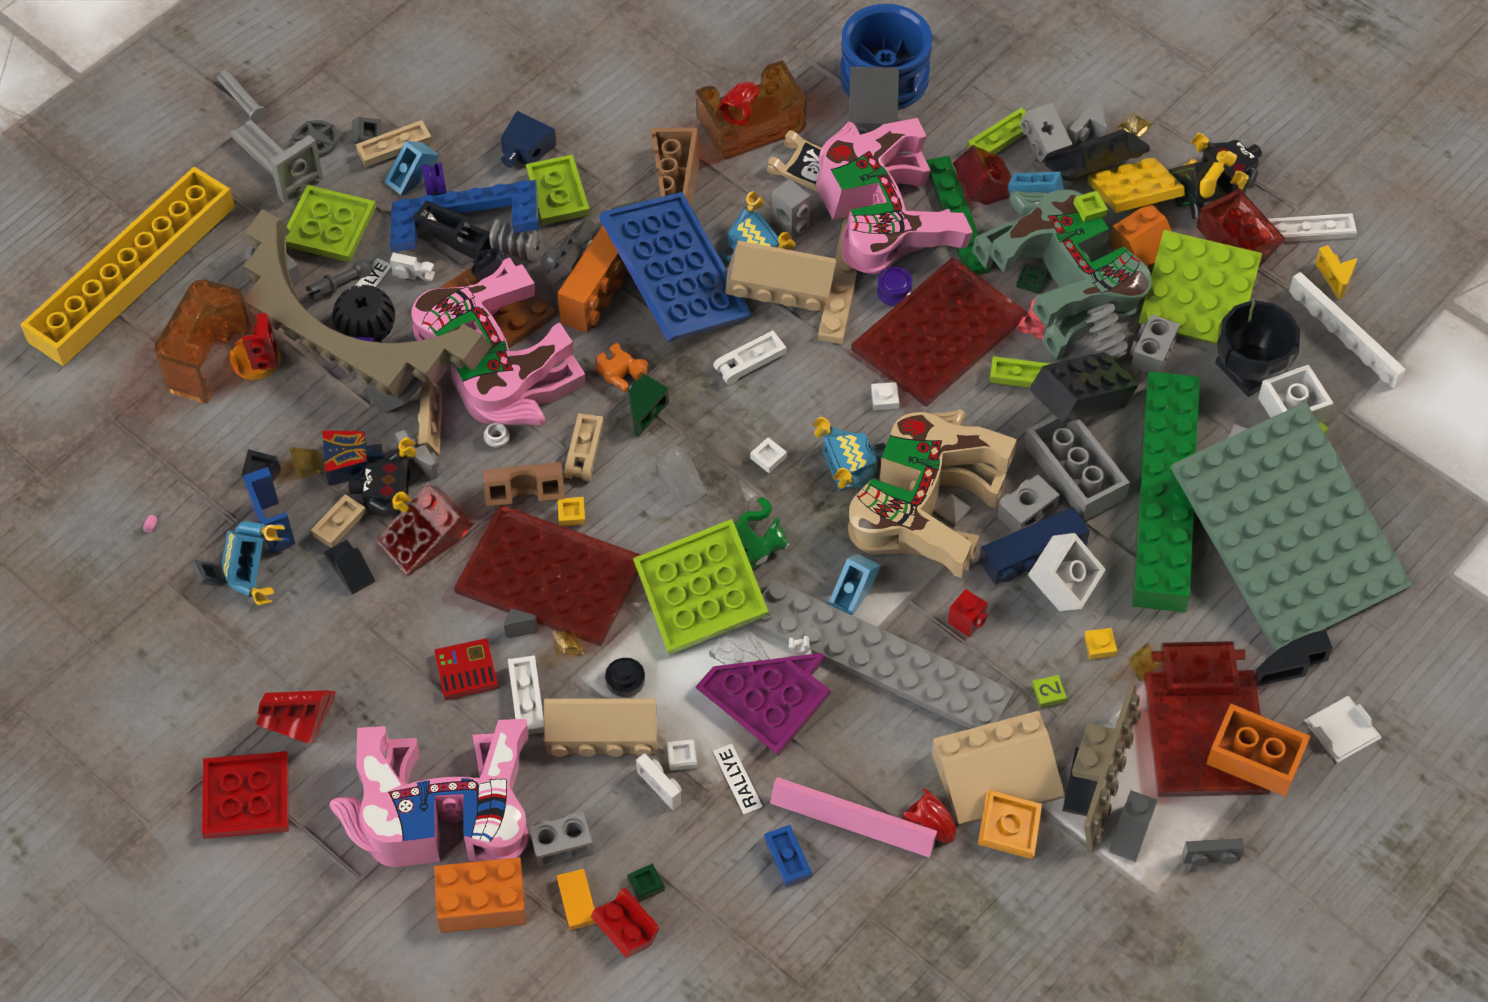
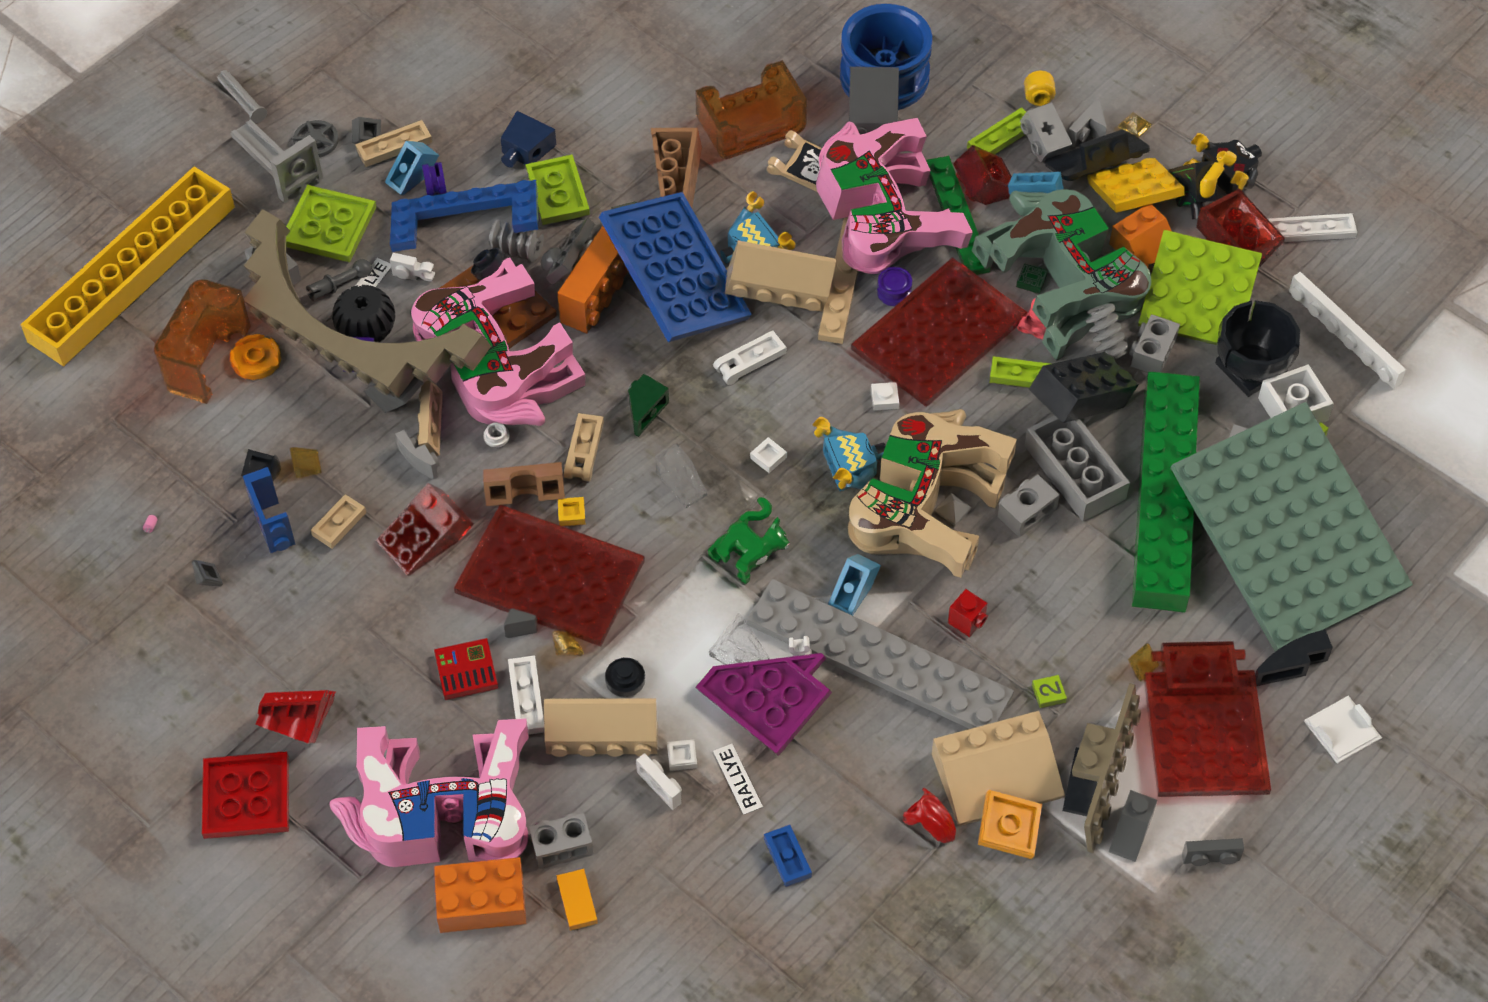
(243, 556): dark azure torso -> none
(262, 346): red bracket -> none
(347, 455): torso -> none
(349, 566): black slope -> none
(386, 482): black torso -> none
(453, 229): black slope -> none
(619, 366): orange animal -> none
(626, 923): red bracket -> none
(646, 882): dark green tile -> none
(701, 586): lime plate -> none
(739, 96): red piece -> none
(790, 208): light grey brick -> none
(853, 817): bright pink tile -> none
(1021, 549): dark blue brick -> none
(1039, 88): none -> yellow head
(1066, 572): white brick -> none
(1090, 206): lime tile -> none
(1100, 643): yellow plate -> none
(1258, 750): orange brick -> none
(1335, 273): yellow slope -> none

